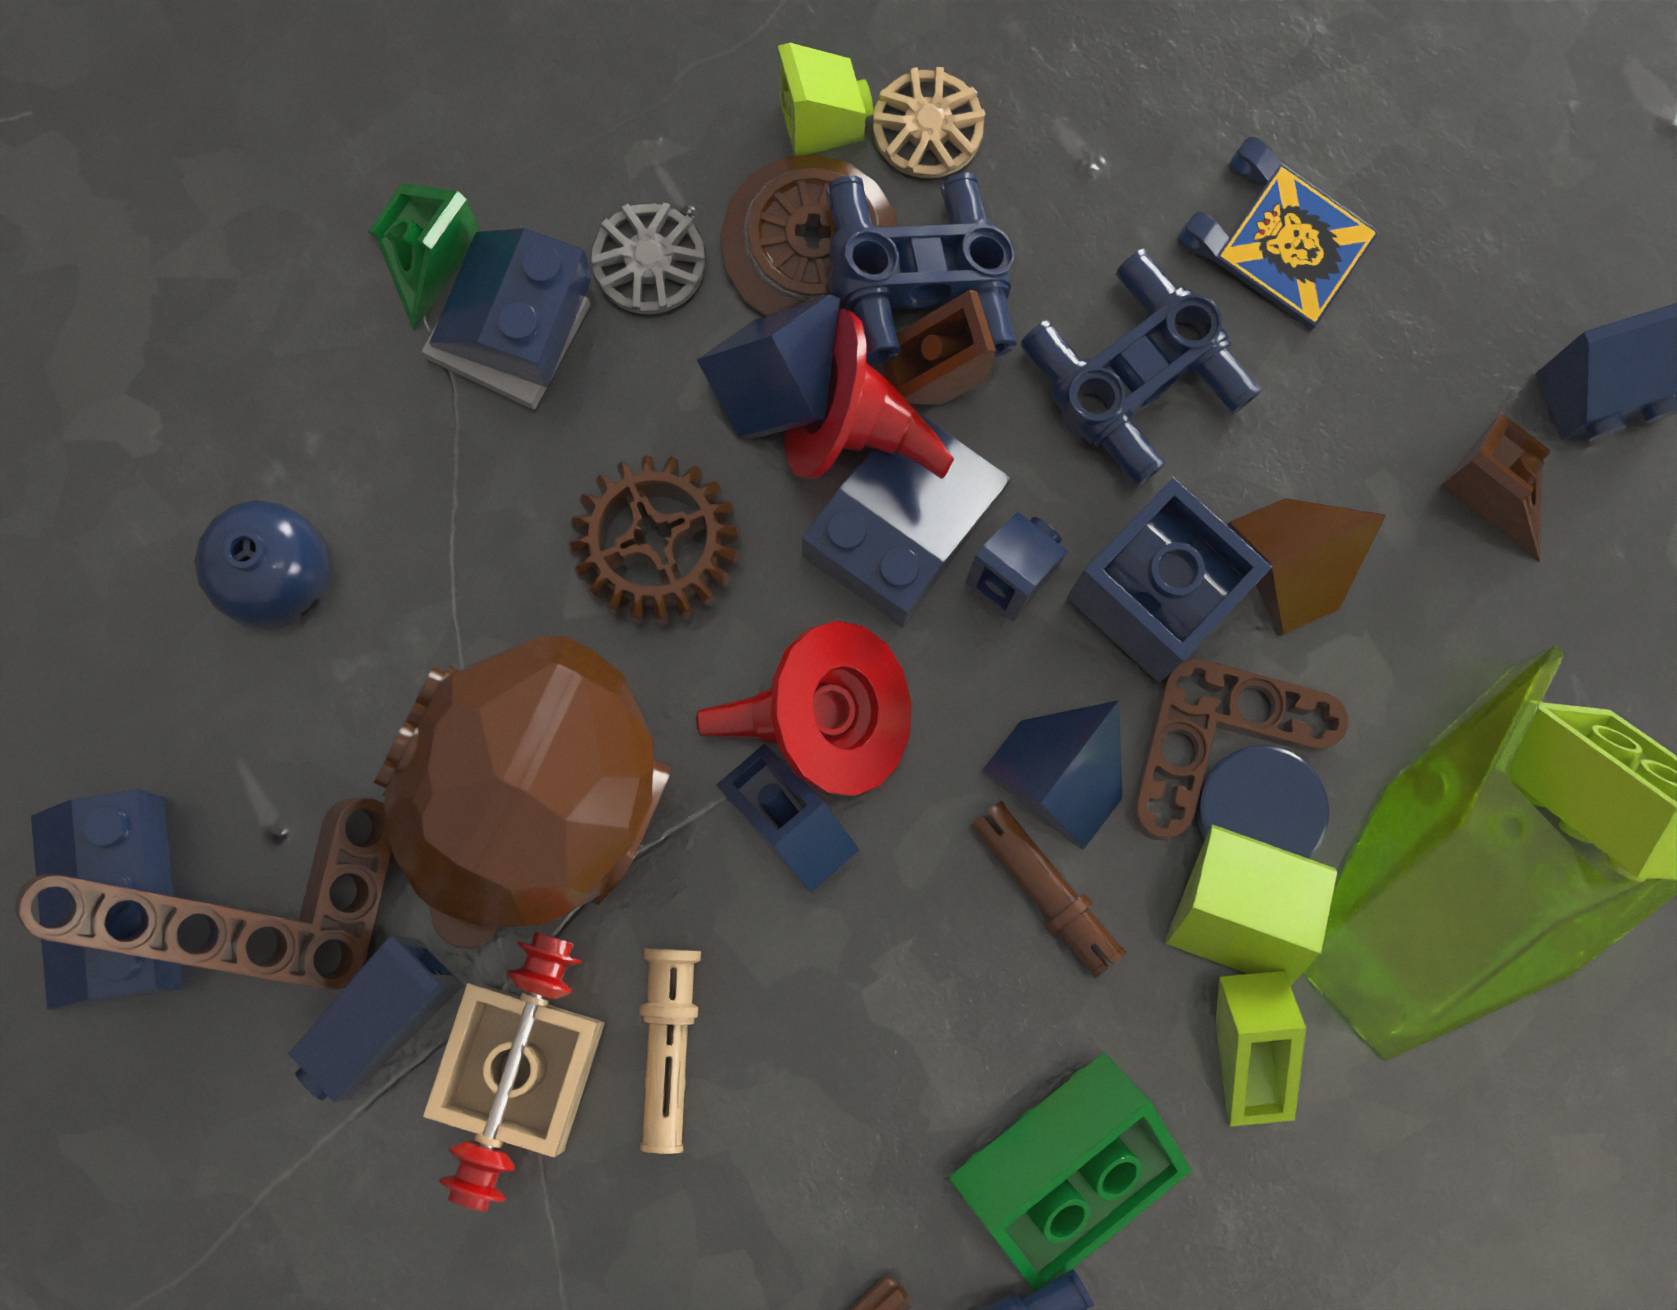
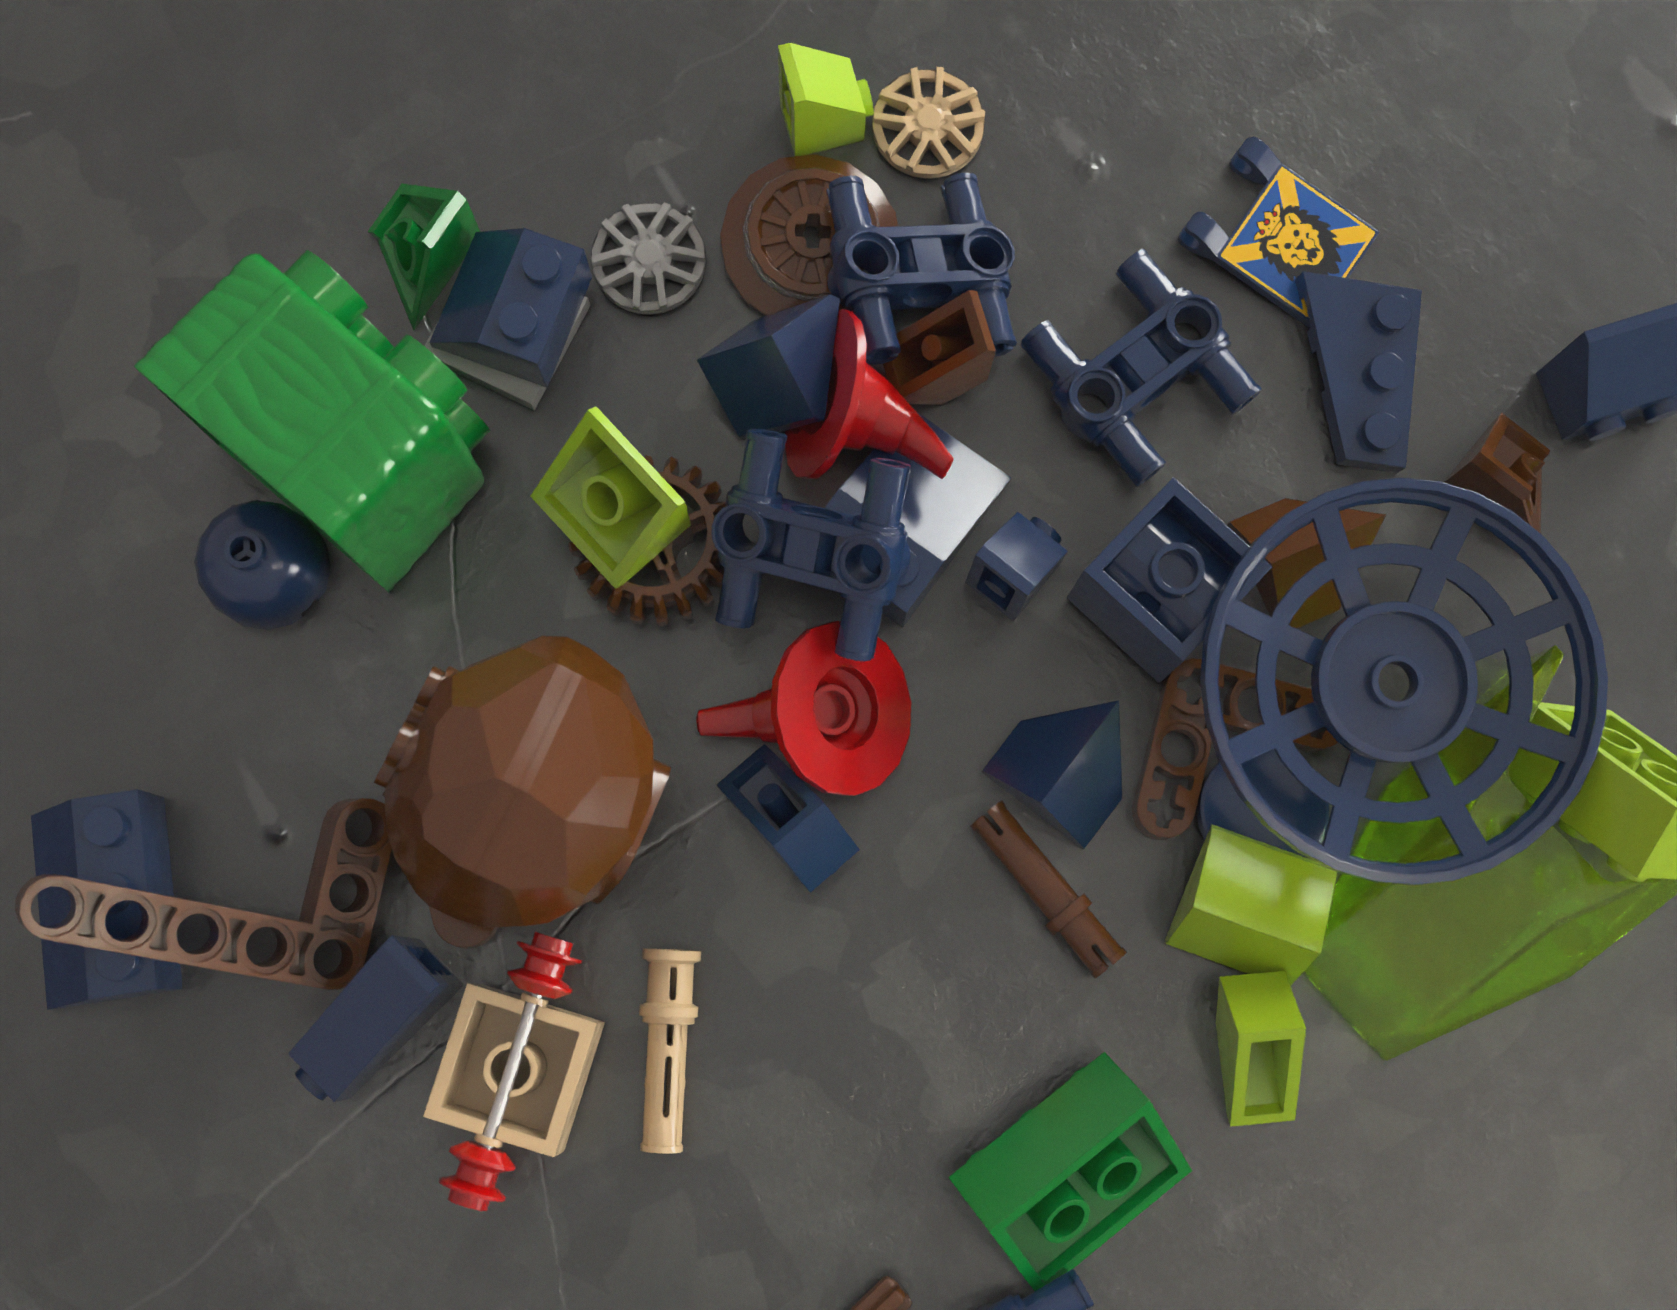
(325, 409): none -> green brick
(610, 500): none -> lime slope
(811, 543): none -> dark blue piece
(1367, 365): none -> dark blue wing
(1439, 676): none -> dark blue dish

